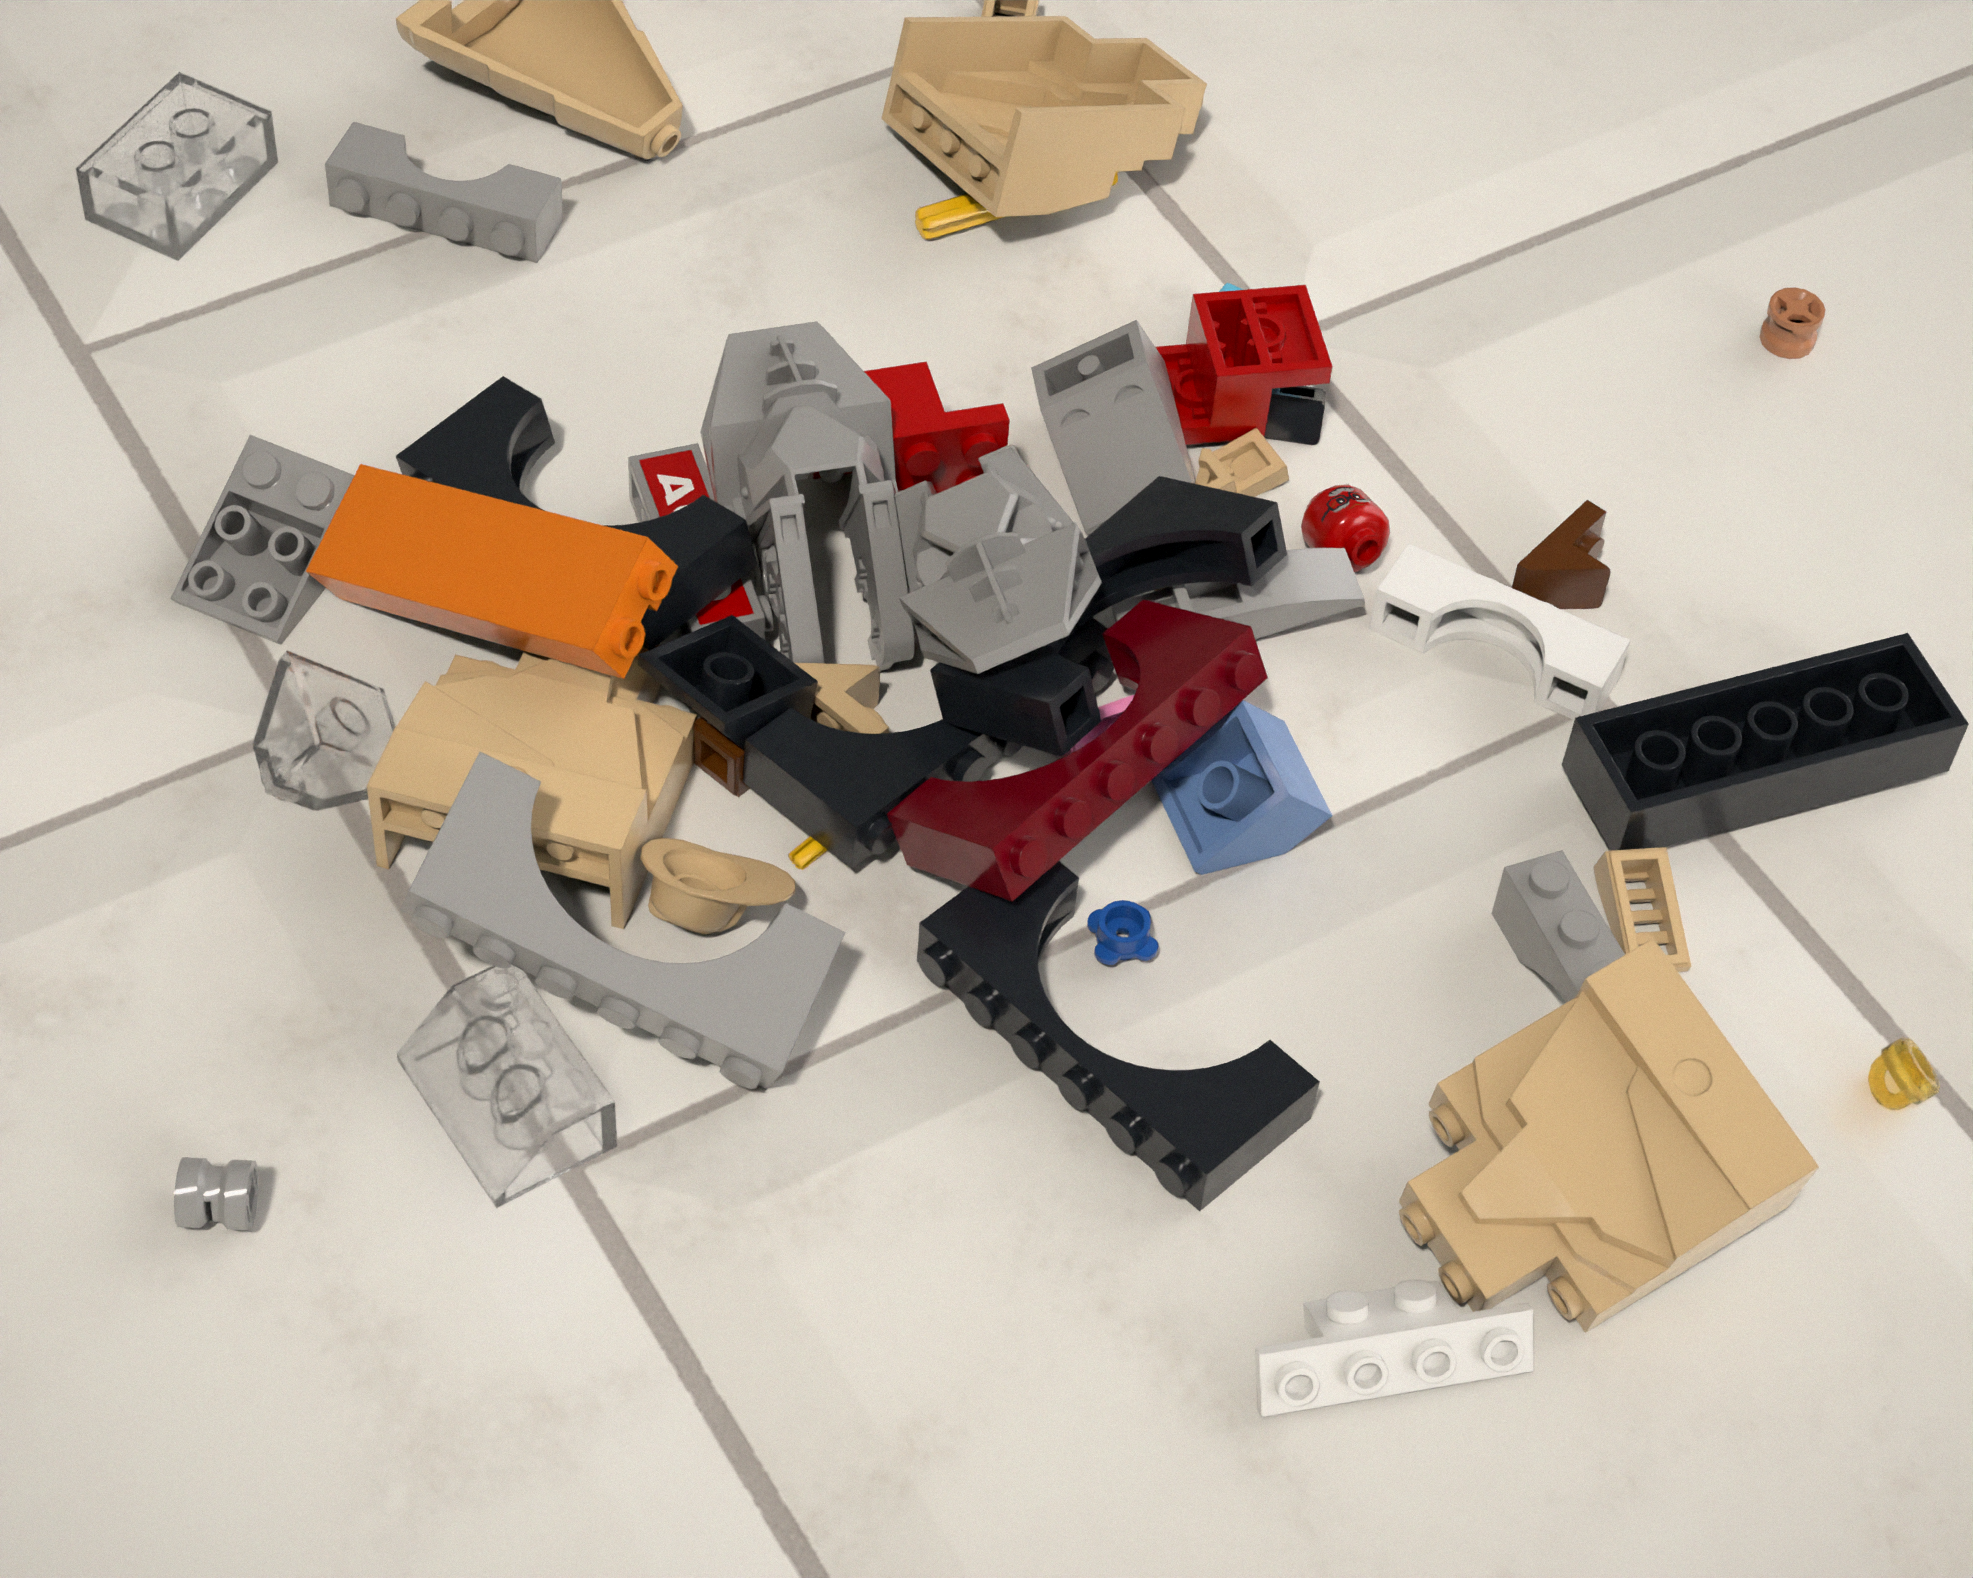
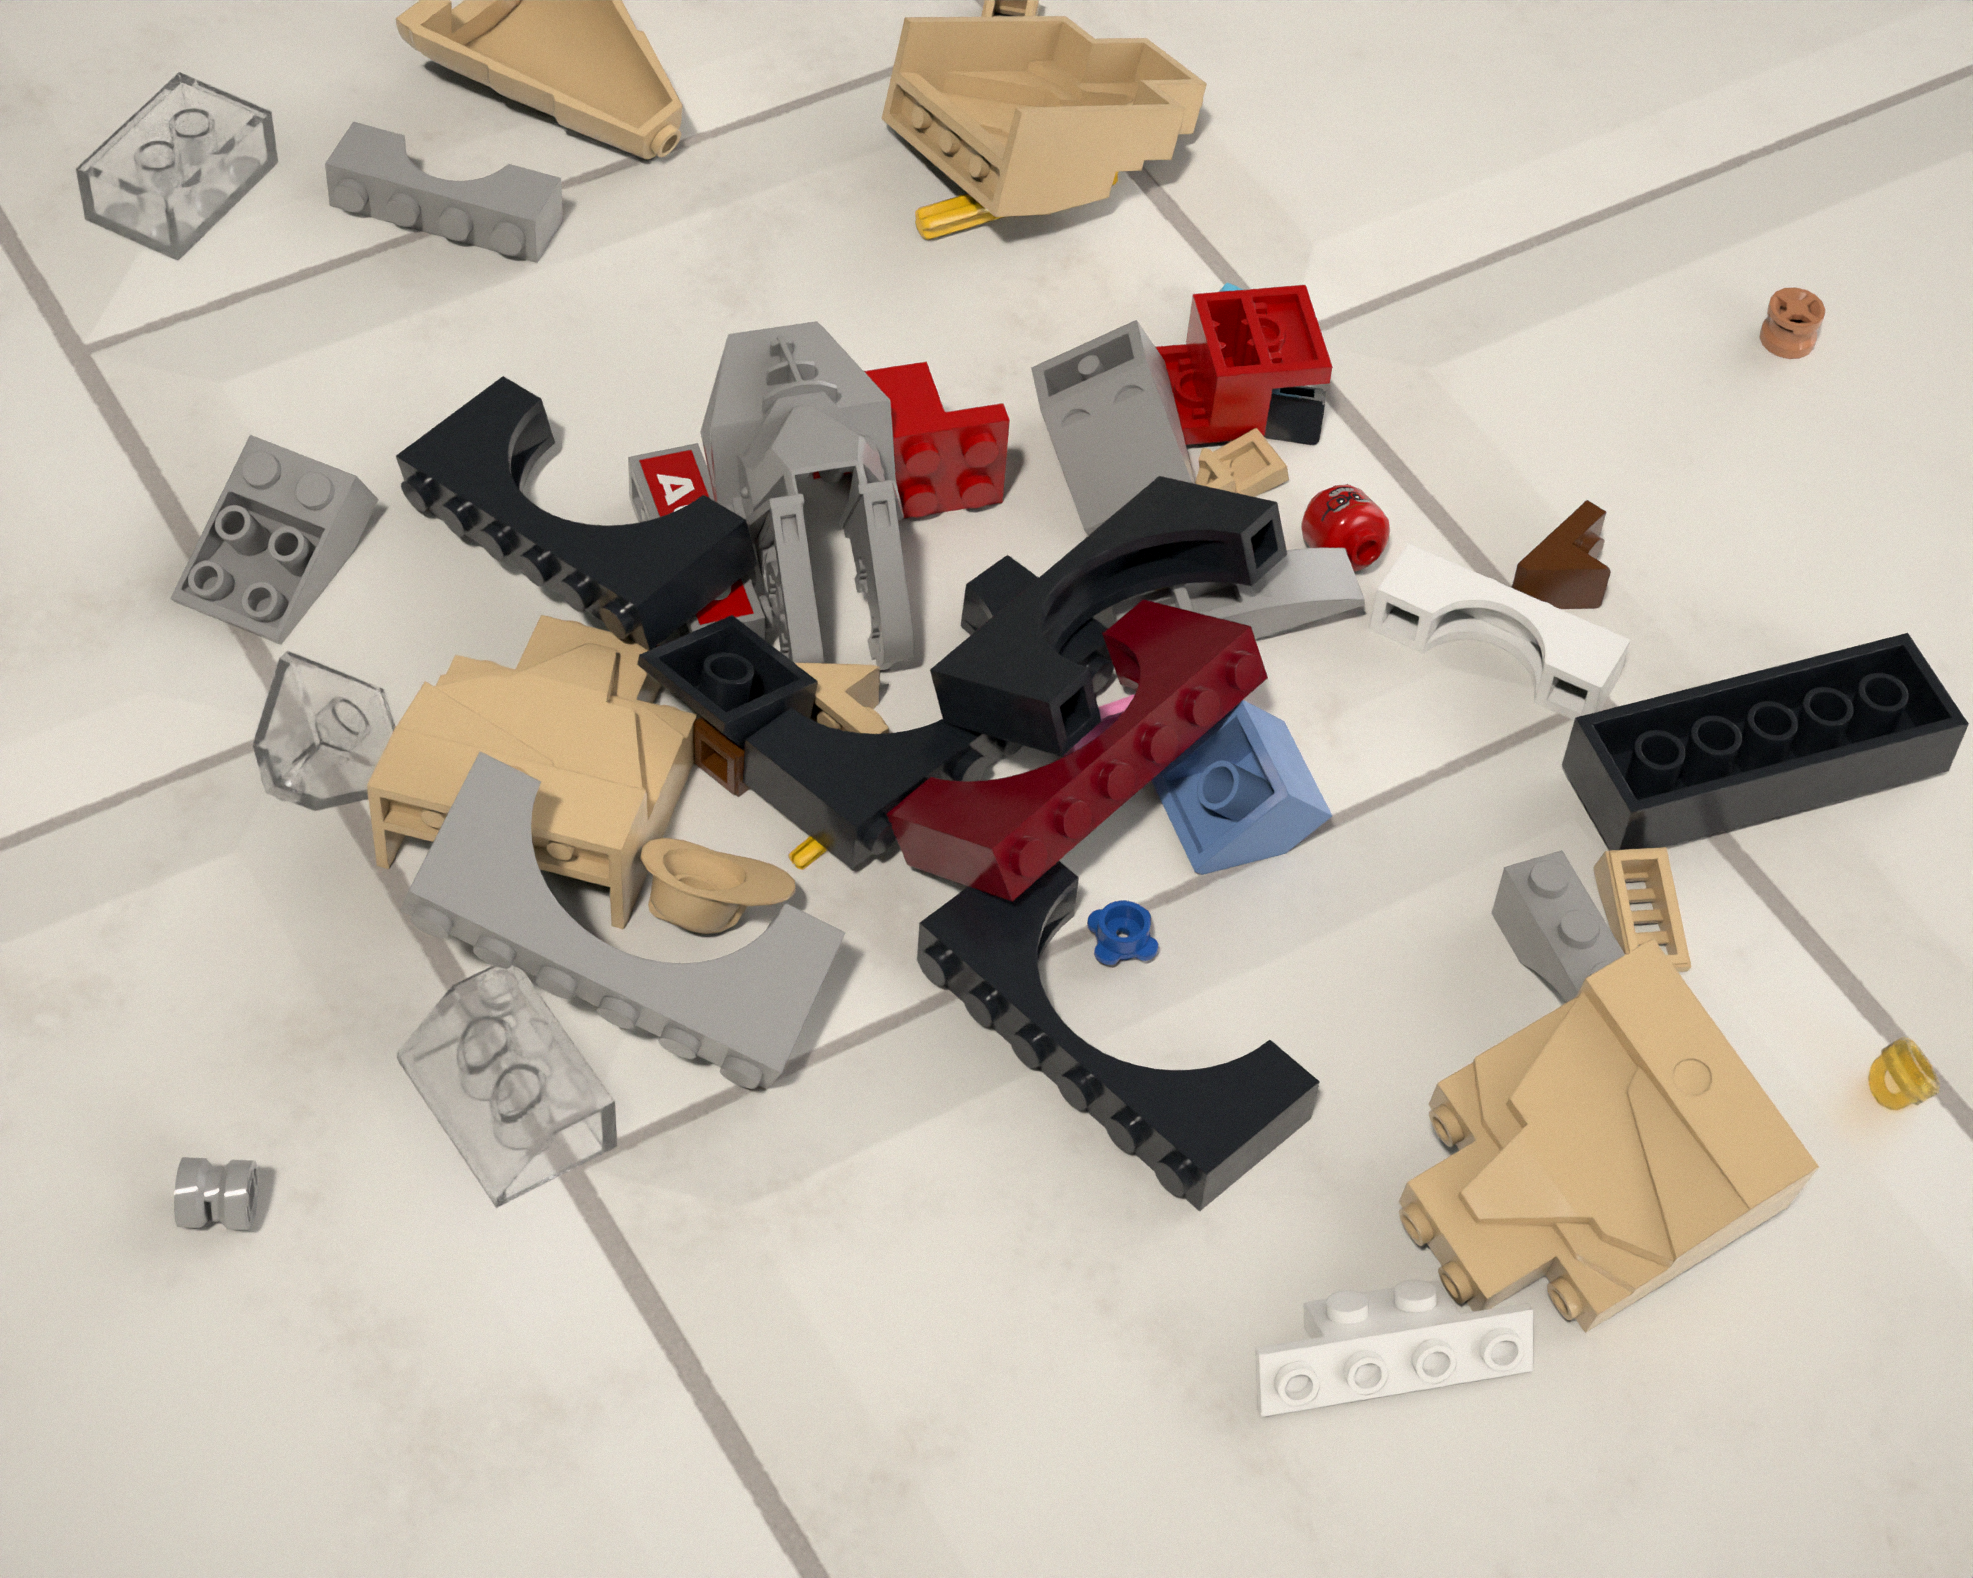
(493, 569): orange brick -> none
(992, 565): light grey connector -> none

